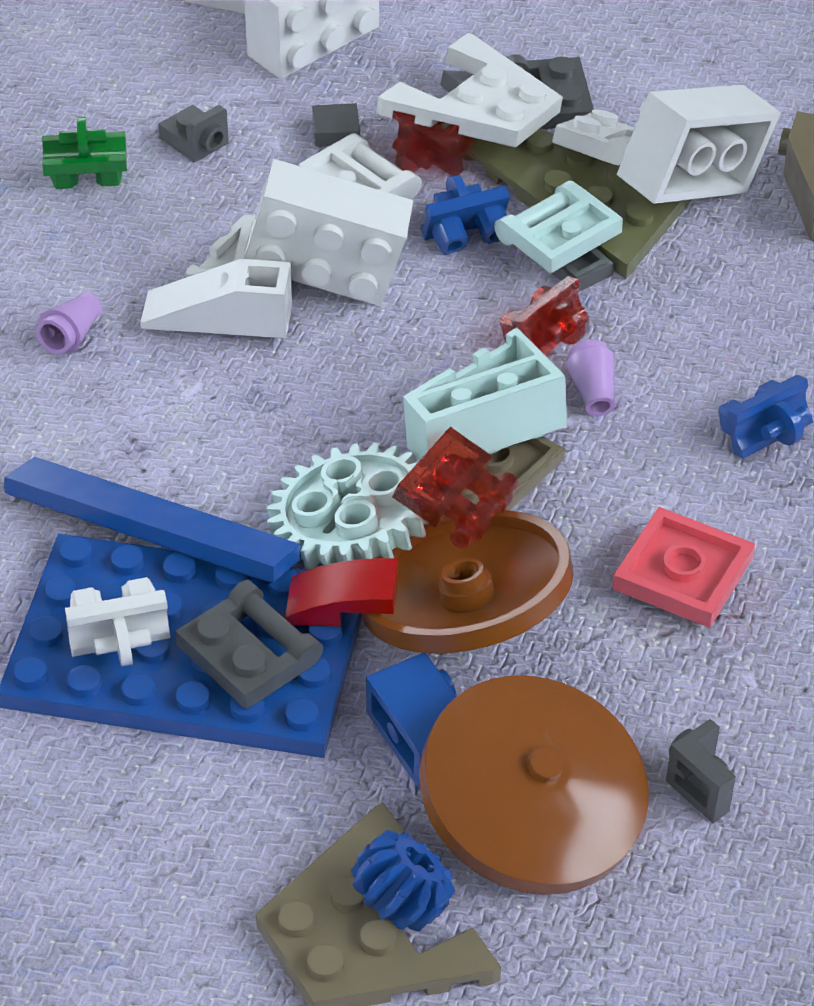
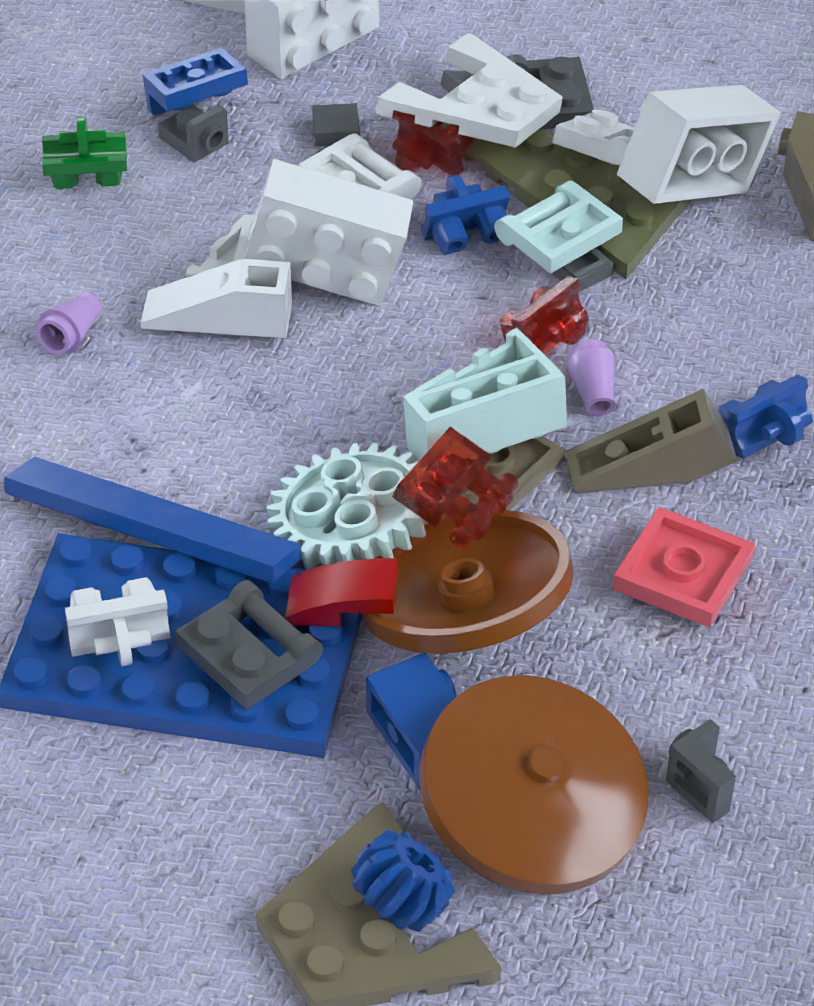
(193, 80): none -> blue bracket
(655, 449): none -> dark tan slope

